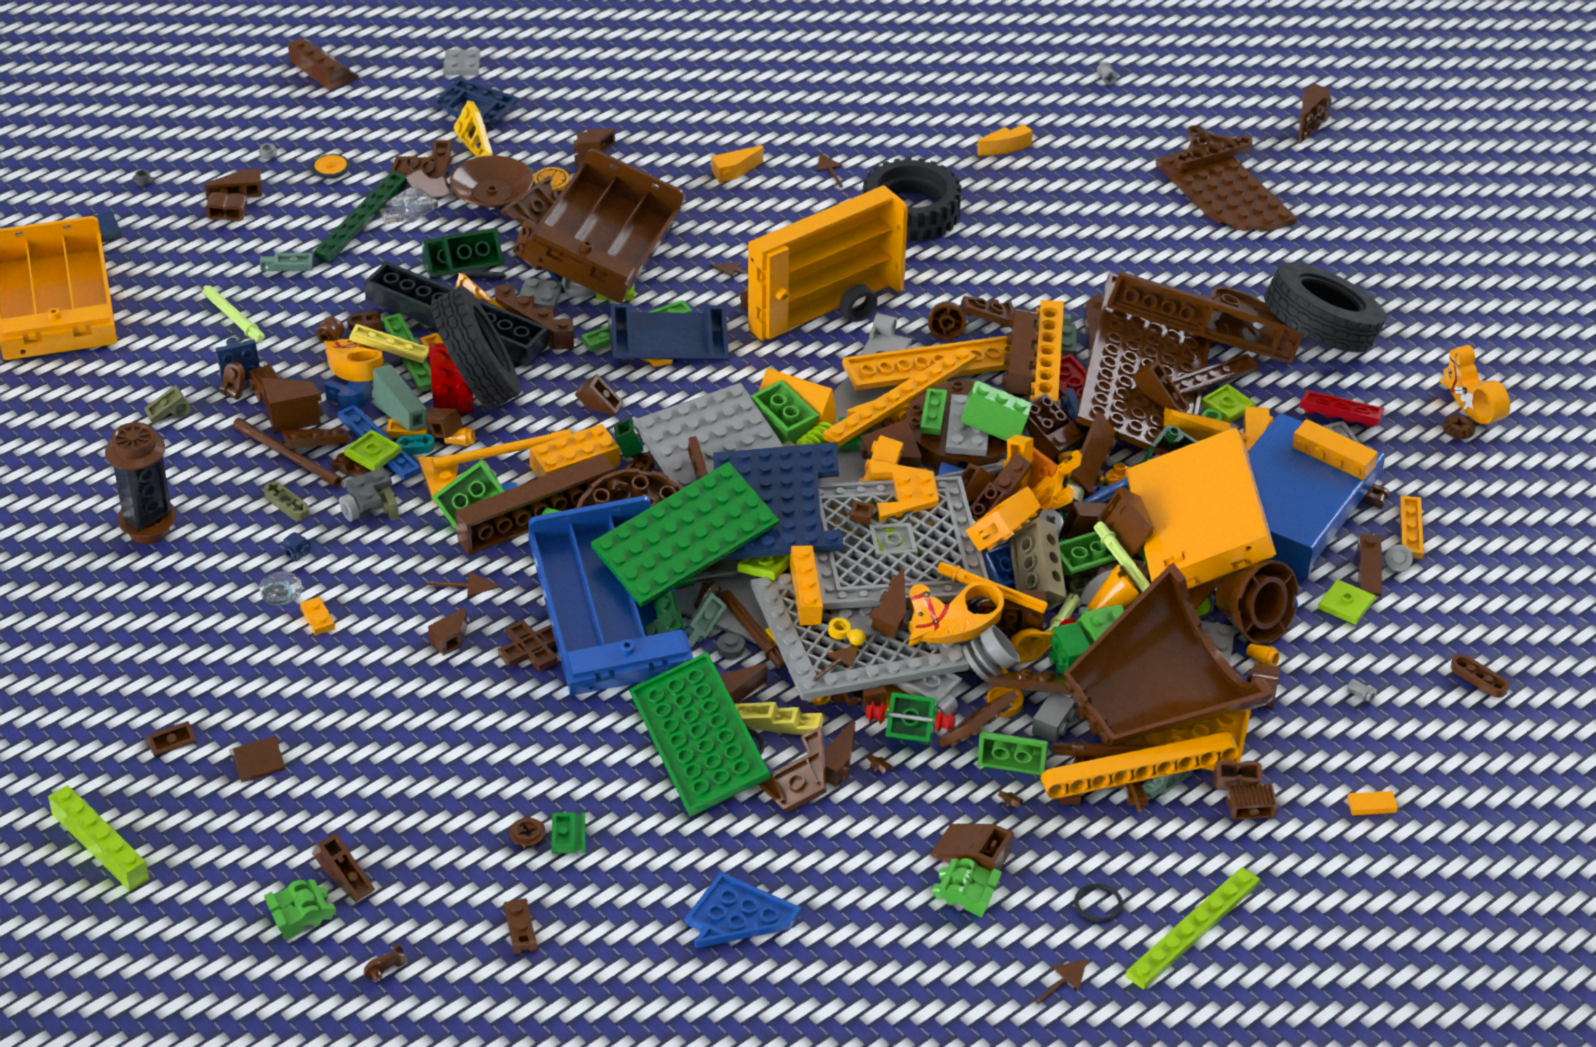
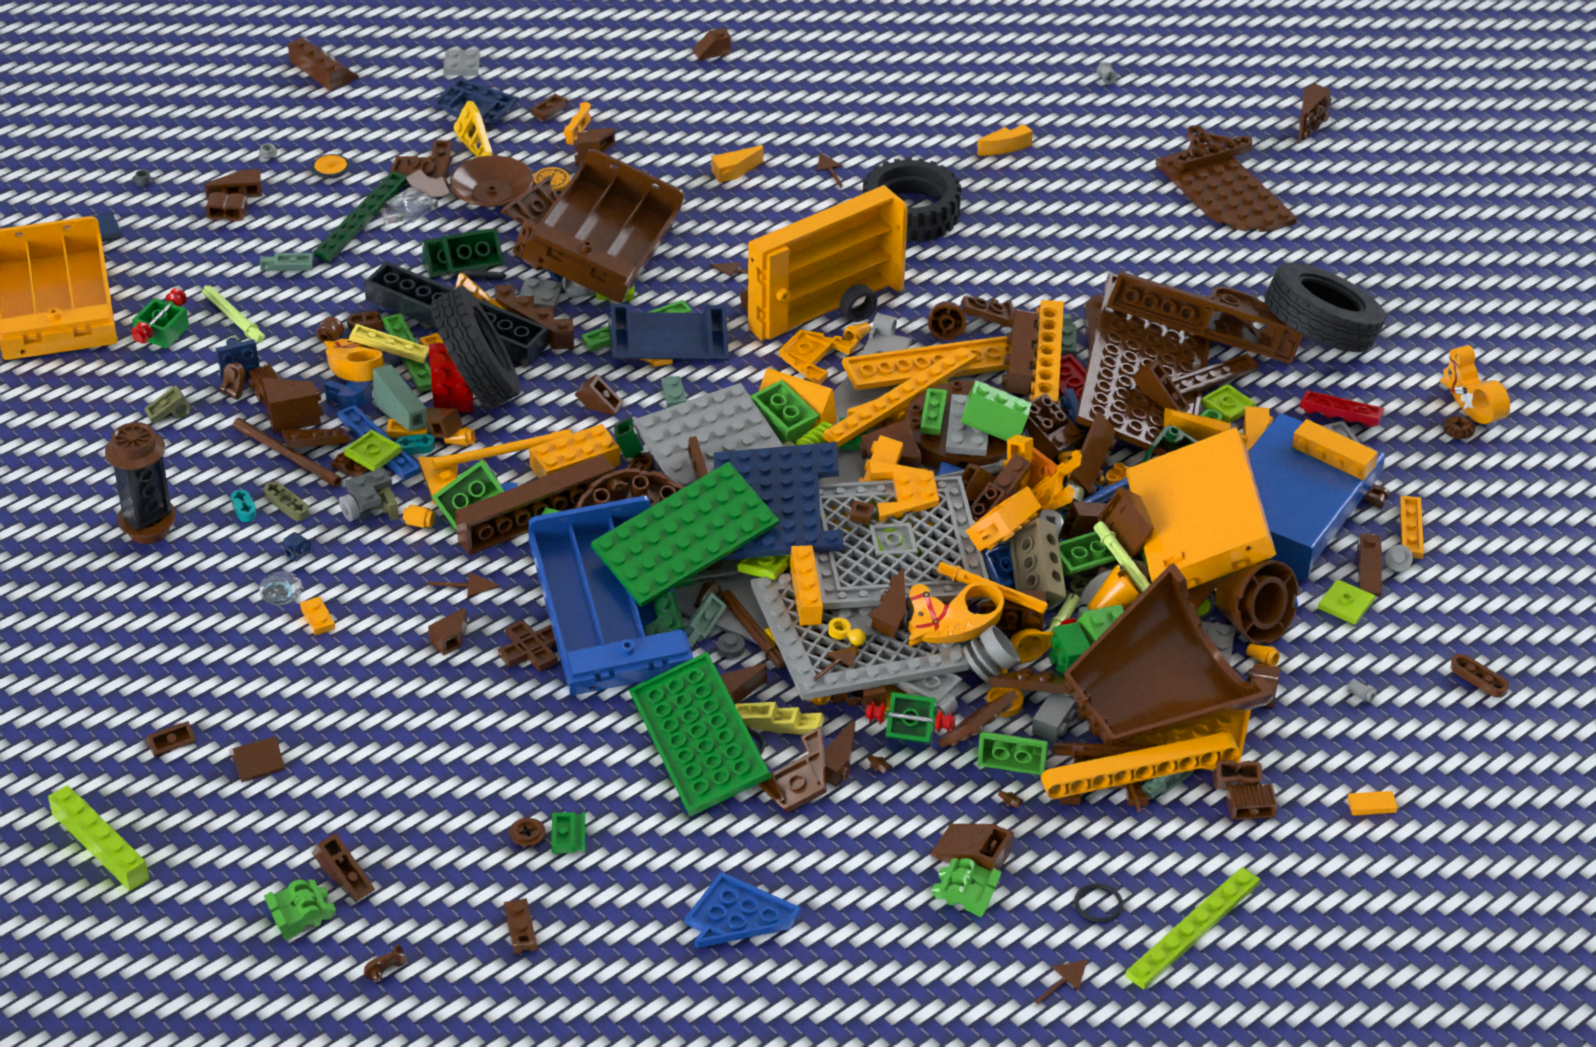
(161, 320): none -> green brick
(246, 504): none -> teal beam
(418, 516): none -> light orange brick
(549, 107): none -> reddish brown plate
(577, 123): none -> light orange plate
(673, 391): none -> sand green plate
(713, 44): none -> reddish brown slope
(808, 348): none -> light orange wing
(857, 331): none -> light orange cone

